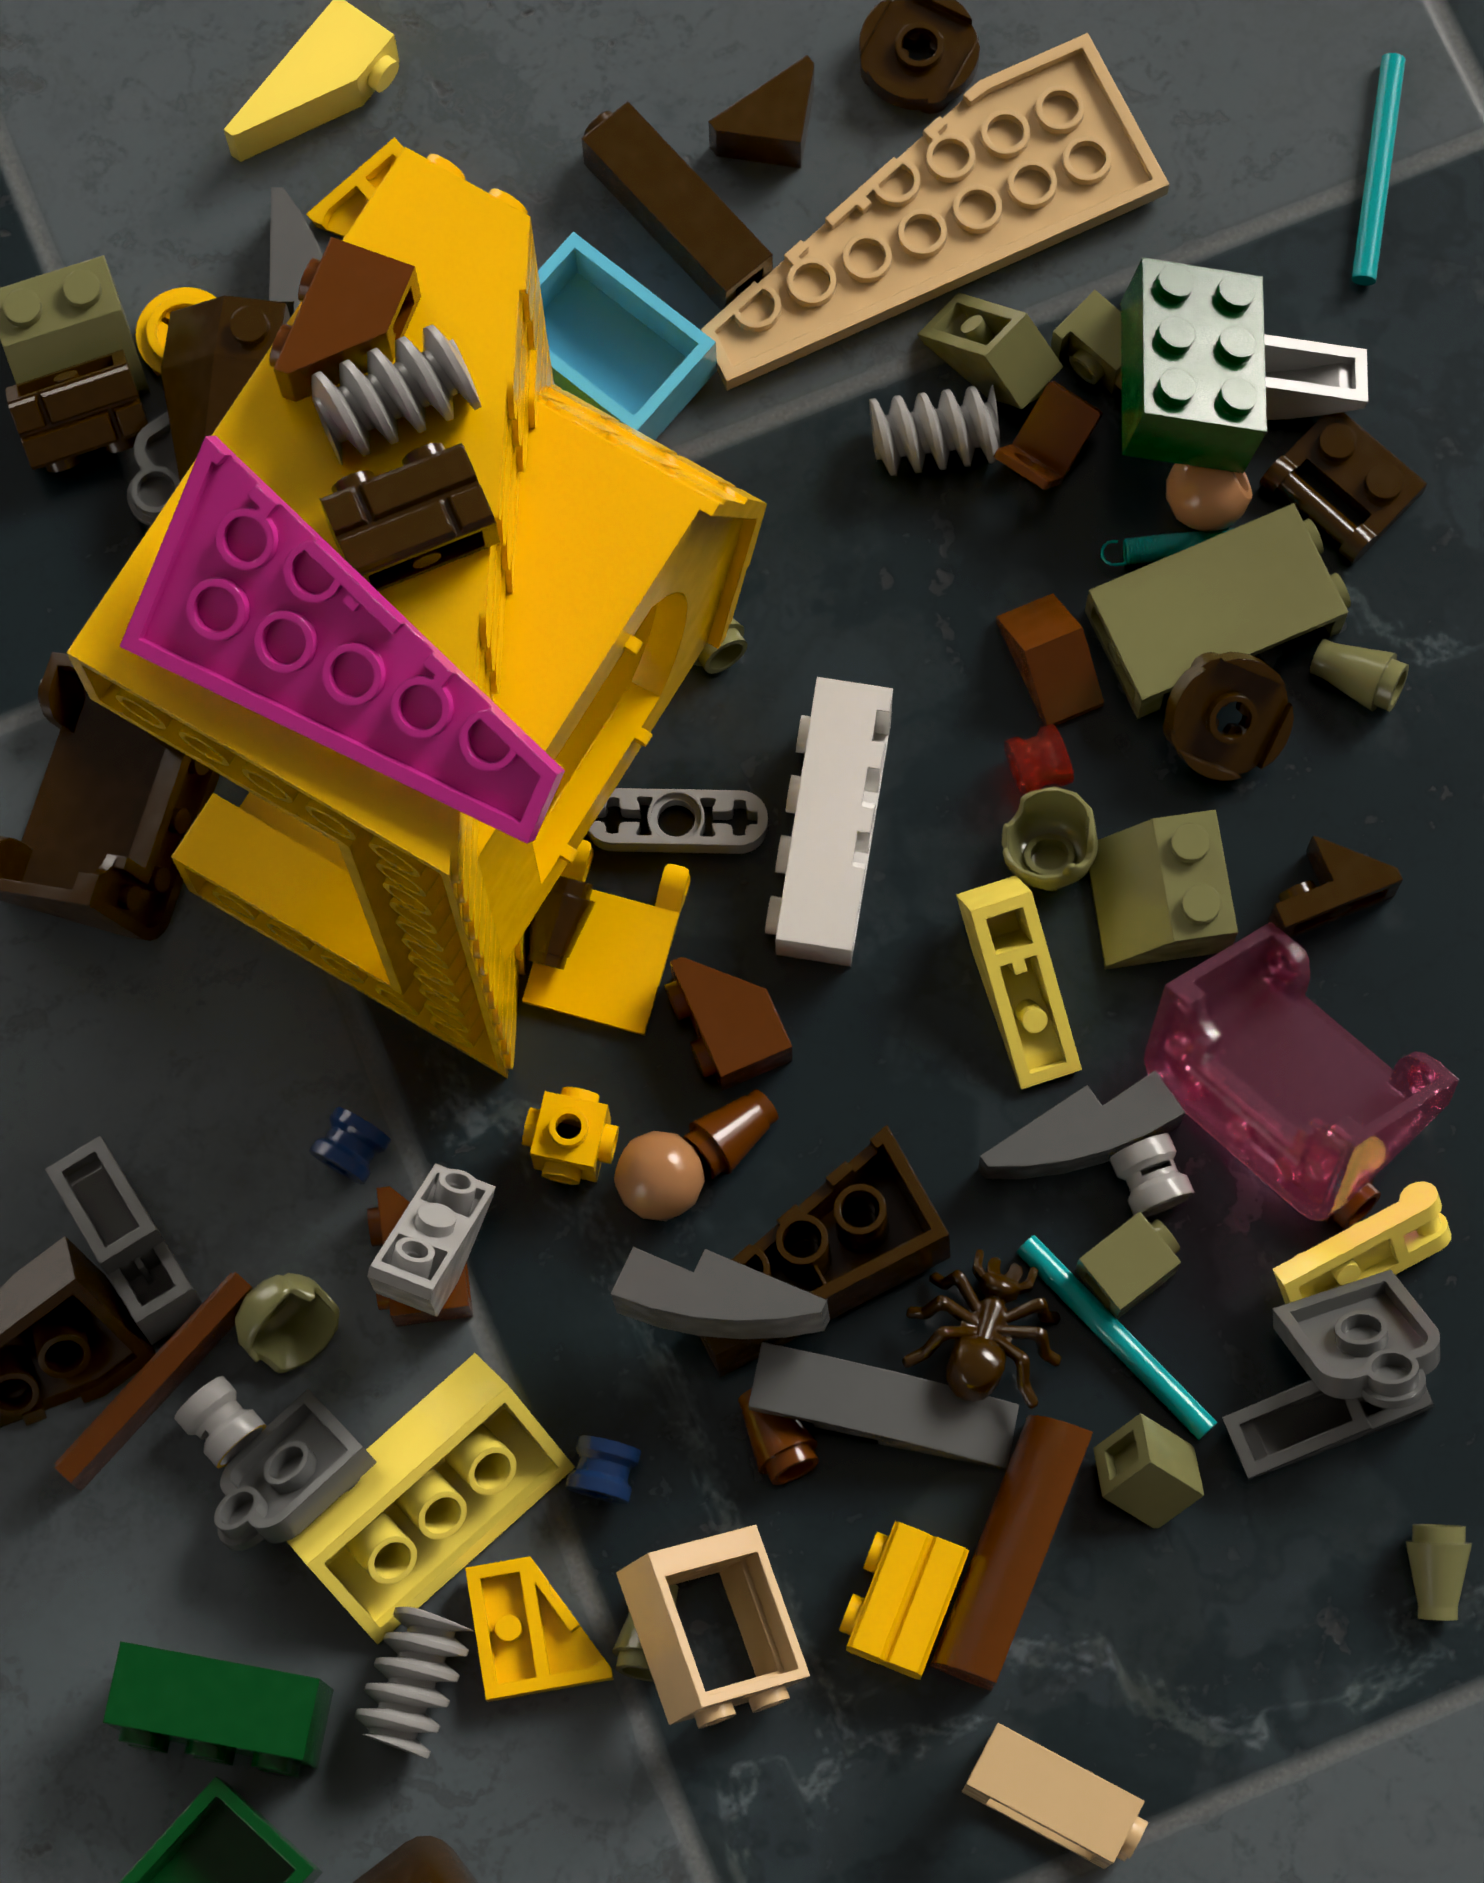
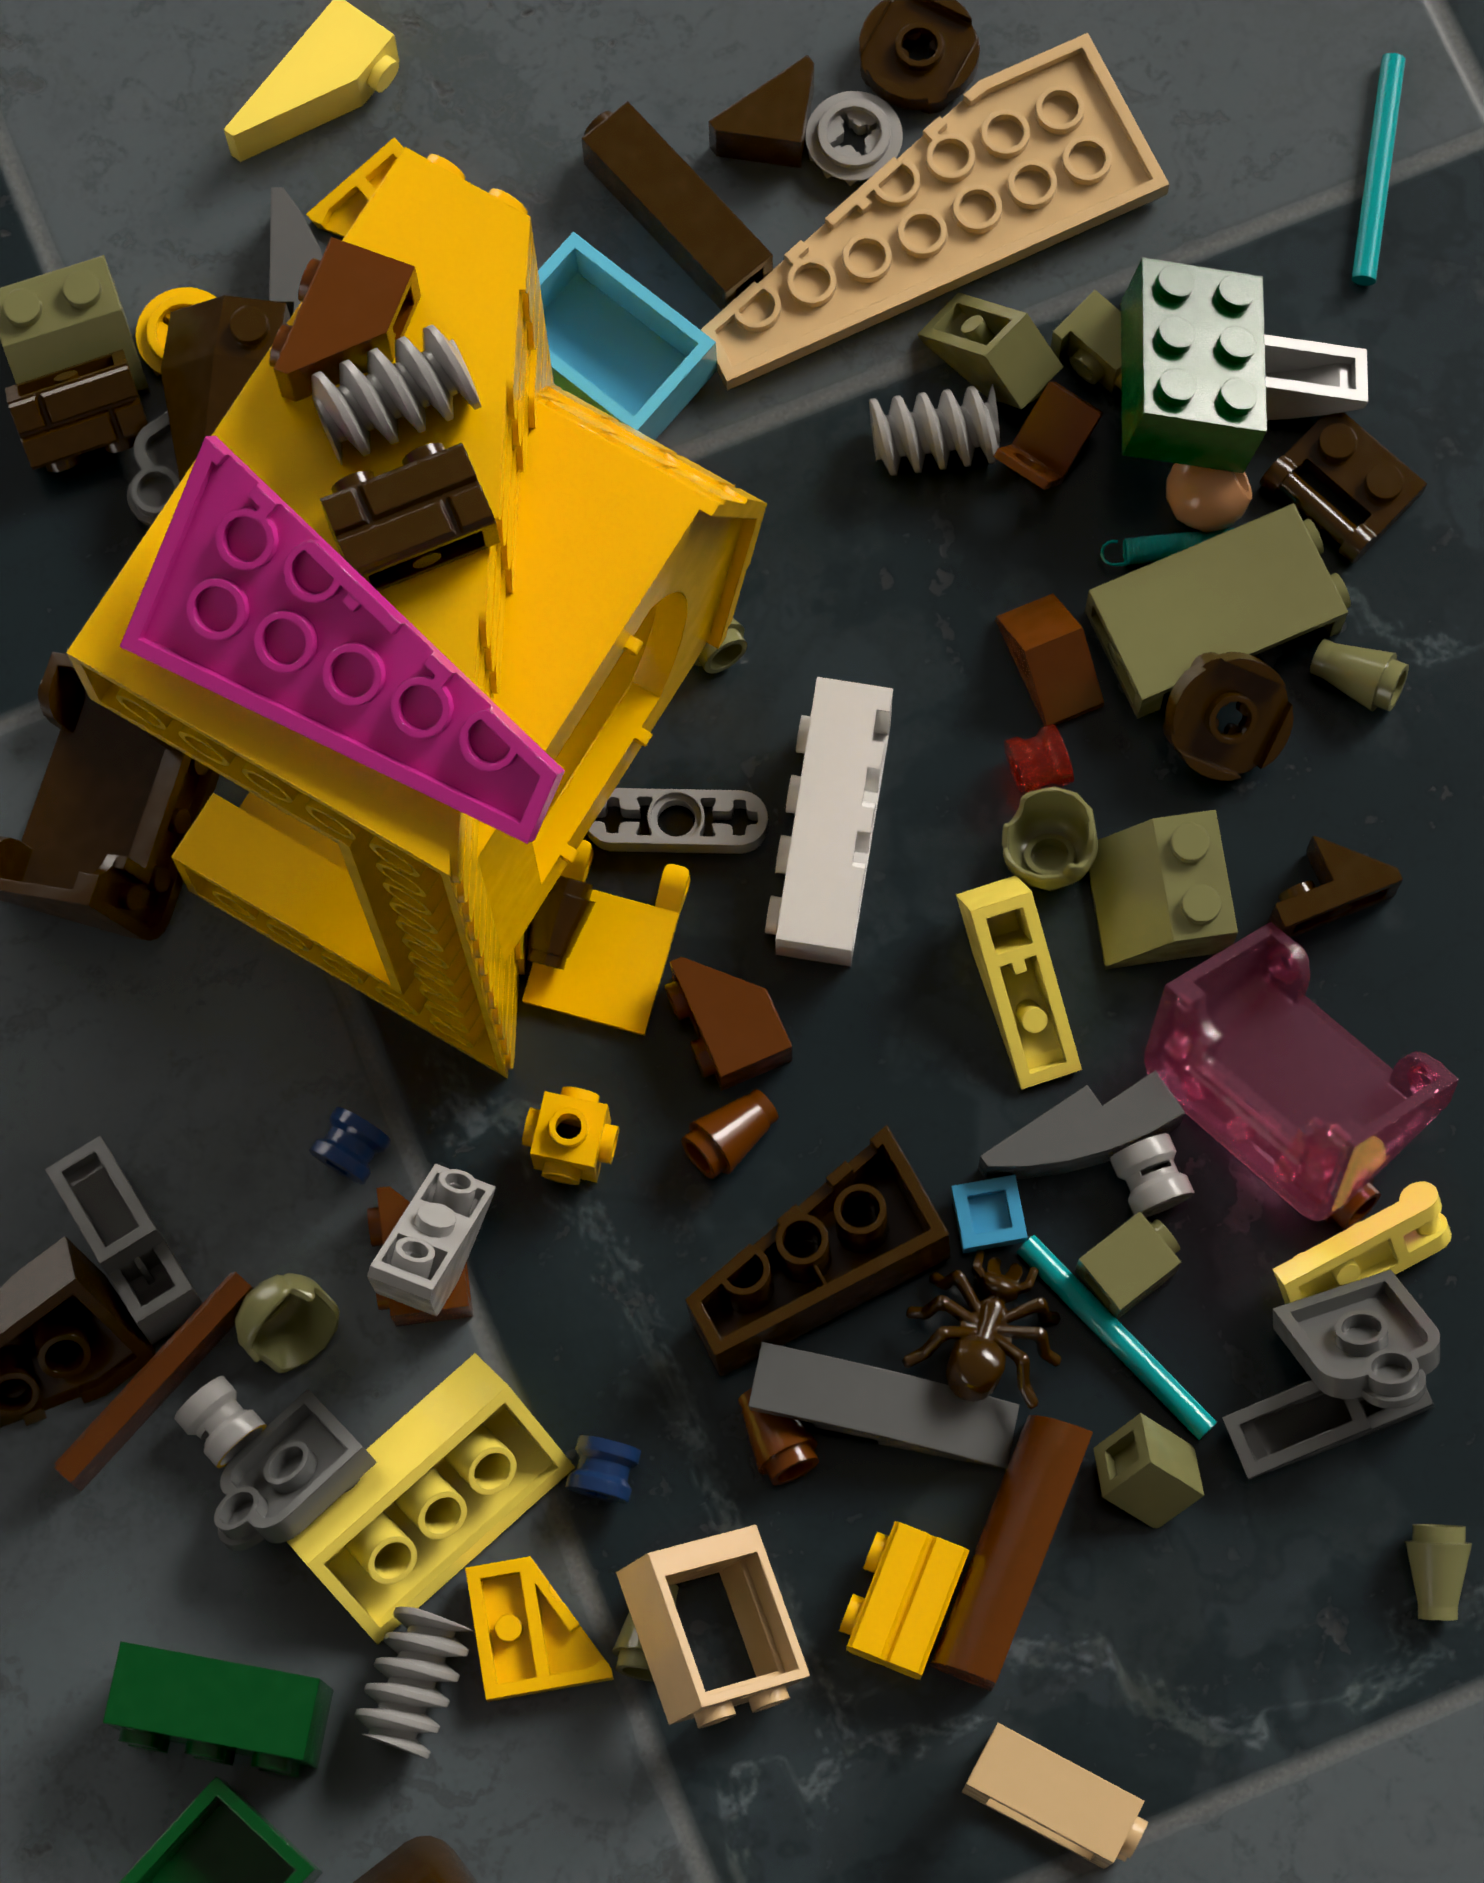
(659, 1176): medium nougat piece -> none
(715, 1299): dark grey slope -> none
(864, 115): none -> light grey gear
(989, 1213): none -> dark azure plate

